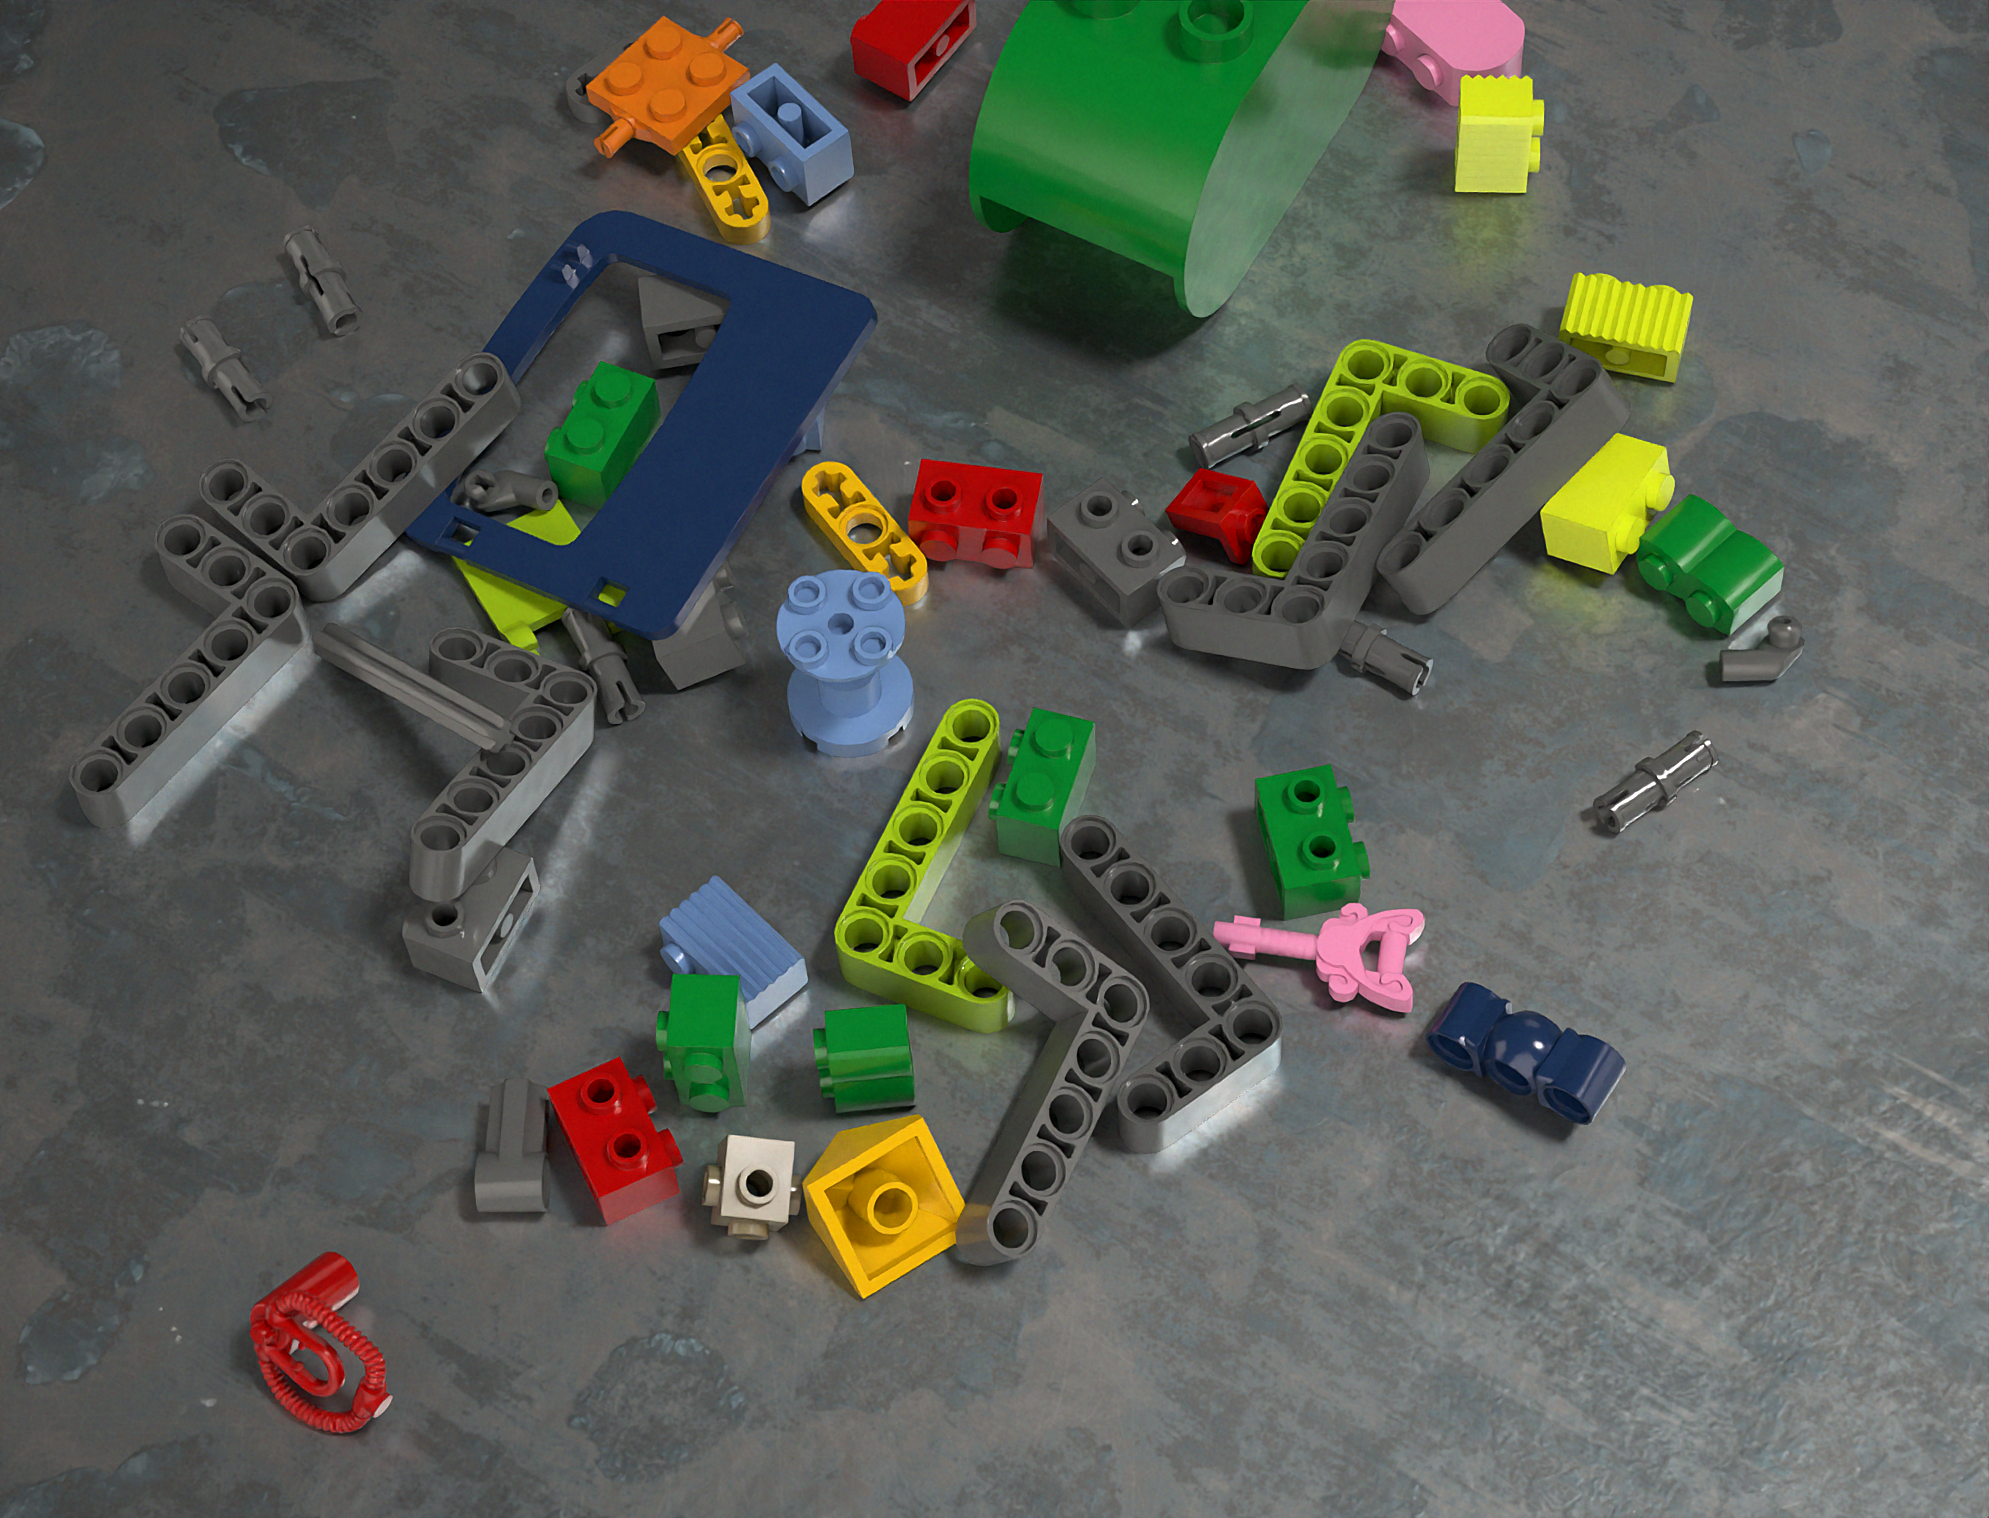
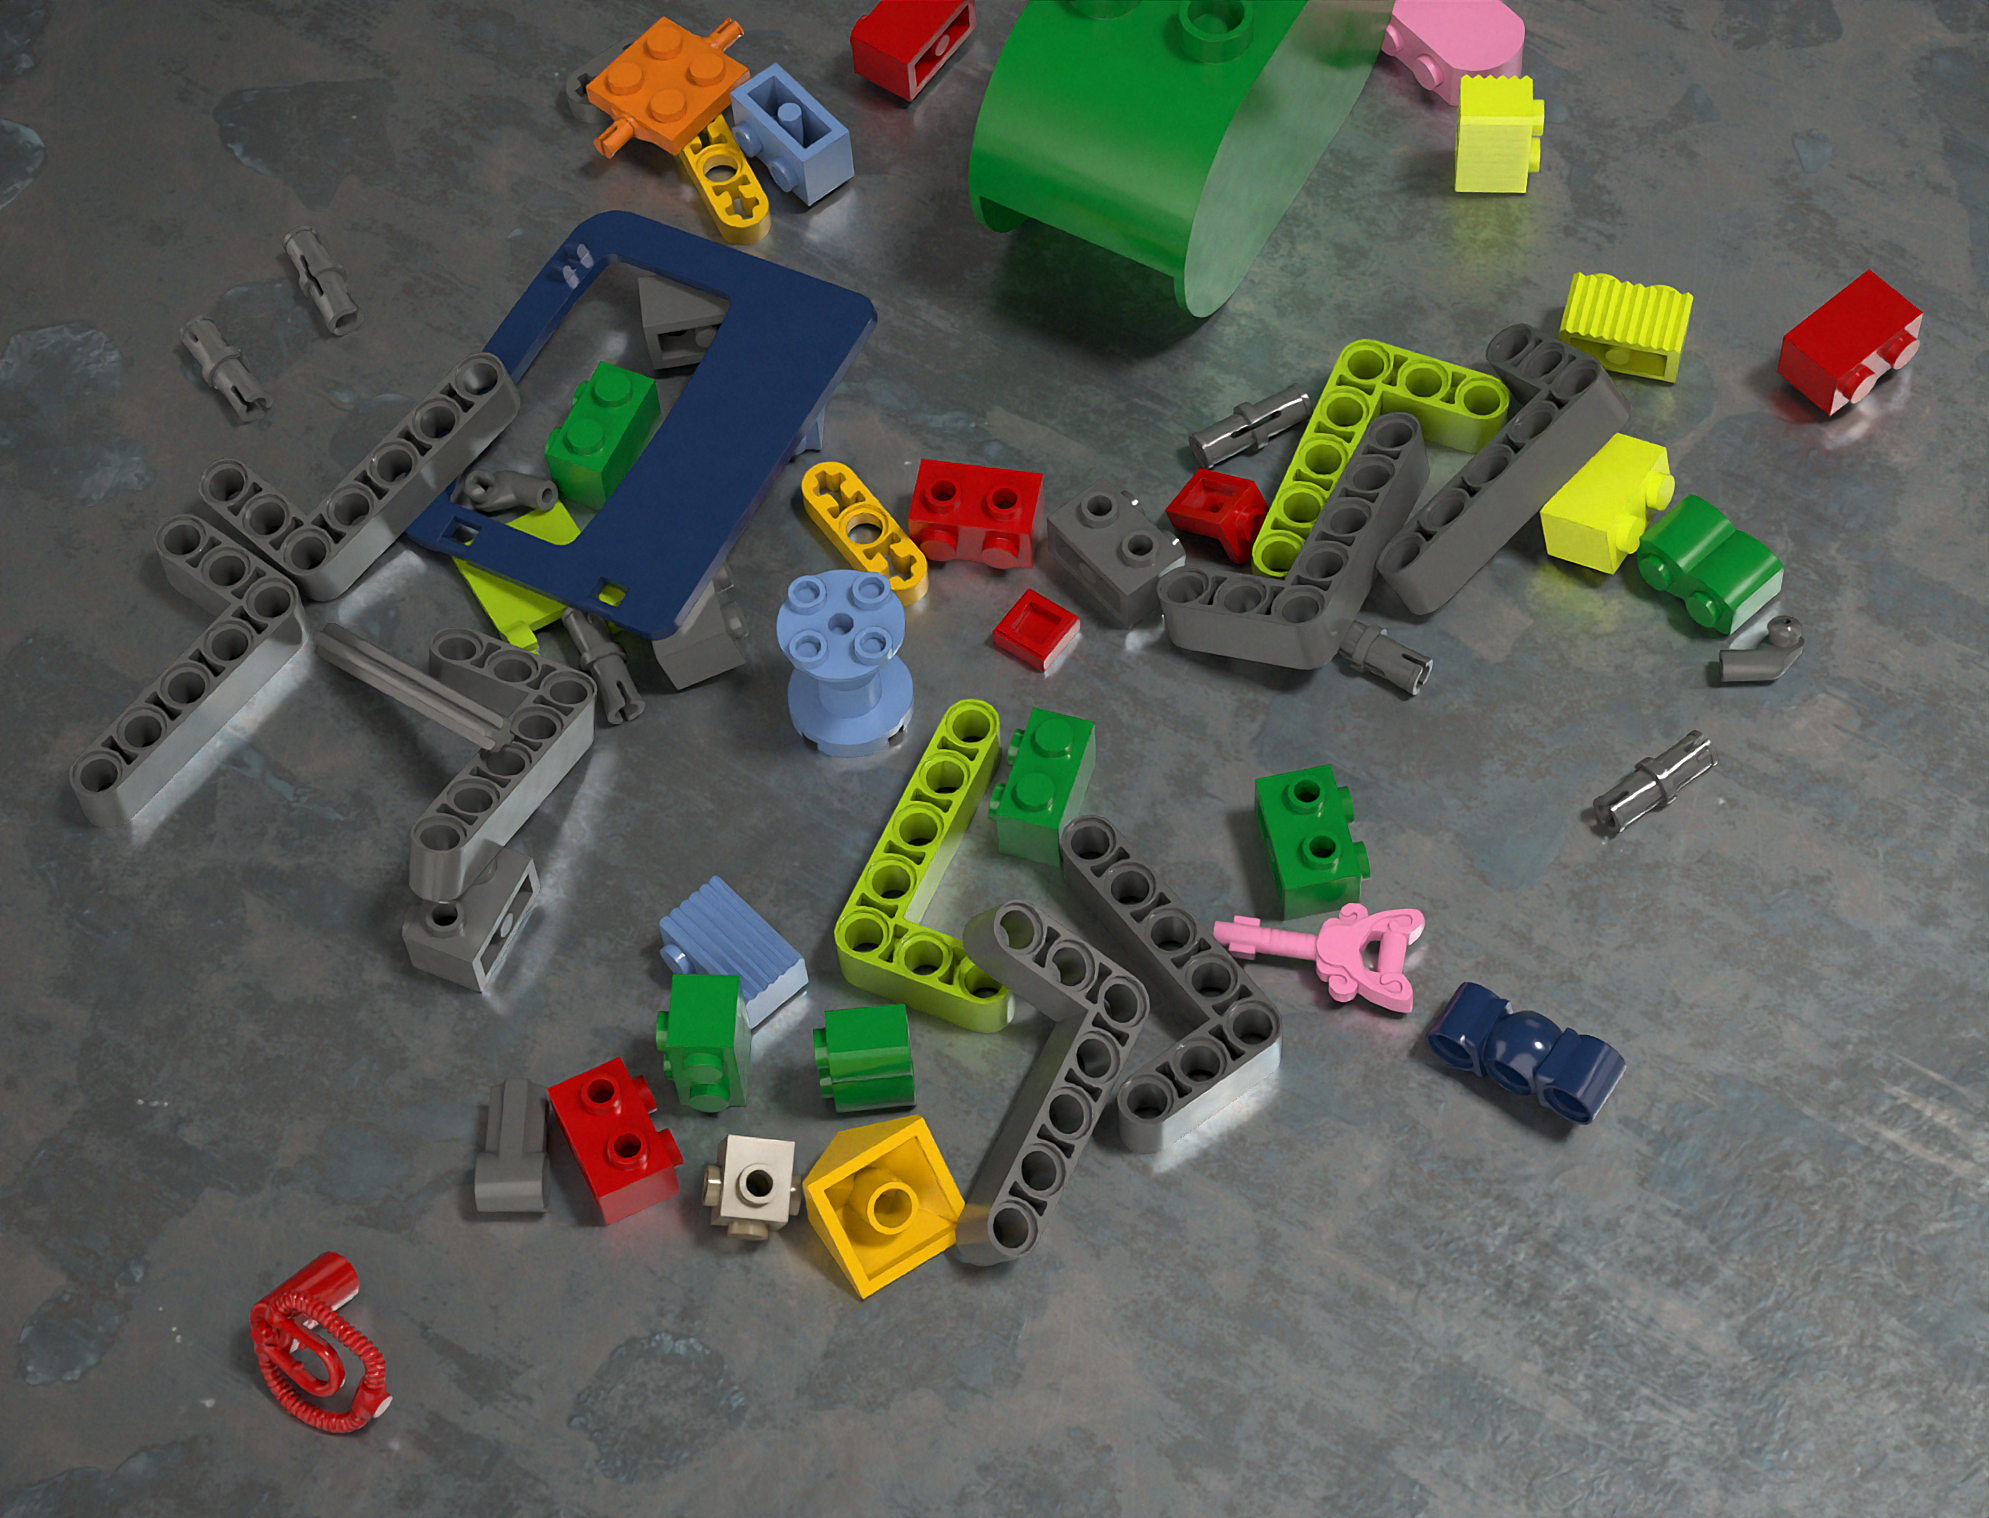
(1036, 630): none -> red tile
(1850, 343): none -> red brick

